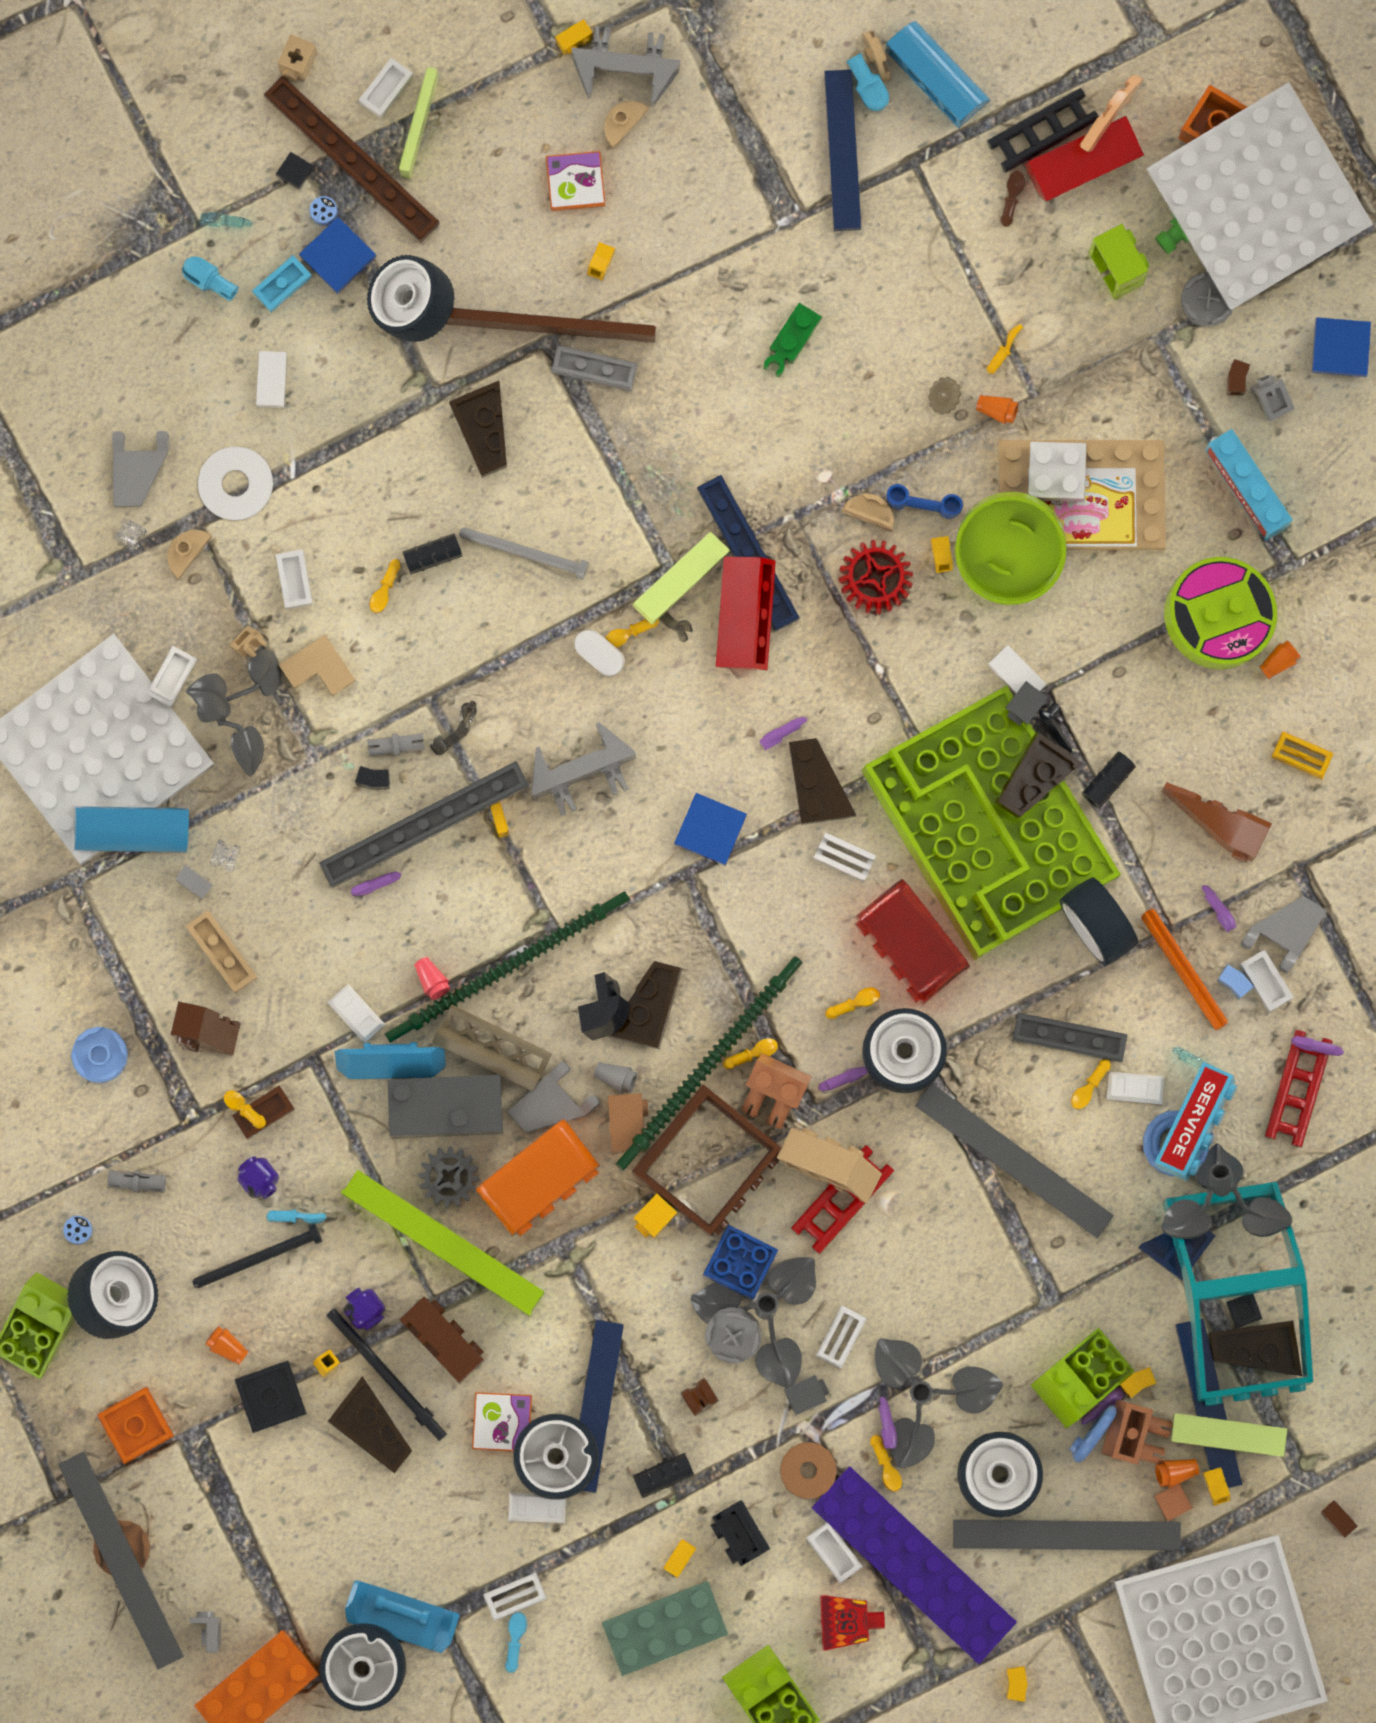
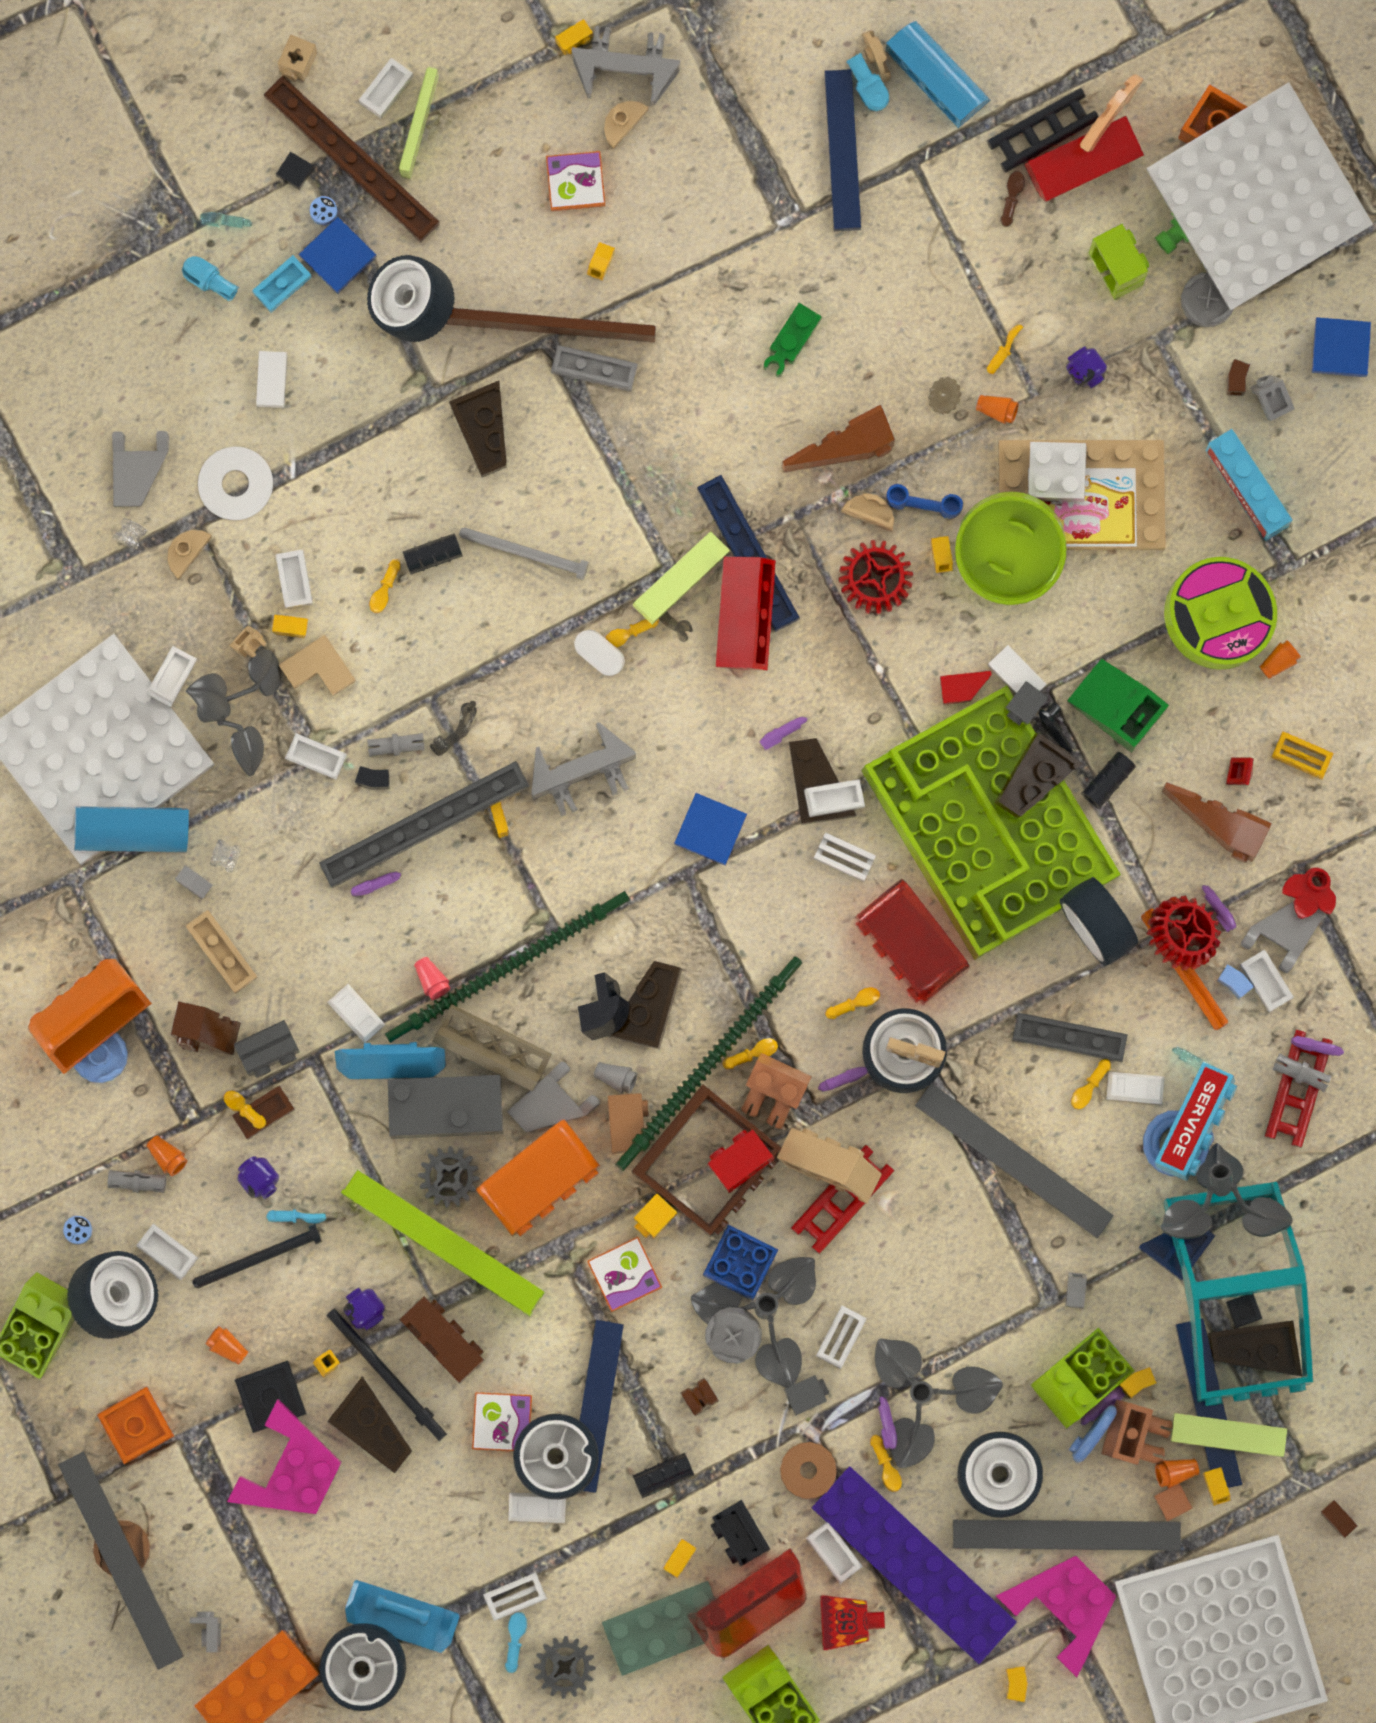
(87, 1014): none -> orange windscreen
(167, 1156): none -> orange cone
(167, 1252): none -> white tile
(267, 1049): none -> dark grey brick
(289, 626): none -> yellow piece
(301, 1473): none -> dark pink wing
(315, 756): none -> white tile
(555, 1657): none -> dark grey gear
(624, 1274): none -> tile
(740, 1160): none -> red brick
(751, 1604): none -> clear red windscreen
(834, 798): none -> white tile
(863, 438): none -> dark orange wedge
(918, 1053): none -> tan tile
(962, 687): none -> red tile
(1074, 1598): none -> dark pink wing
(1076, 1290): none -> light grey piece
(1086, 367): none -> dark purple head
(1118, 704): none -> green slope
(1174, 936): none -> red gear
(1240, 771): none -> red slope
(1301, 1072): none -> light grey pin
(1307, 895): none -> red plate

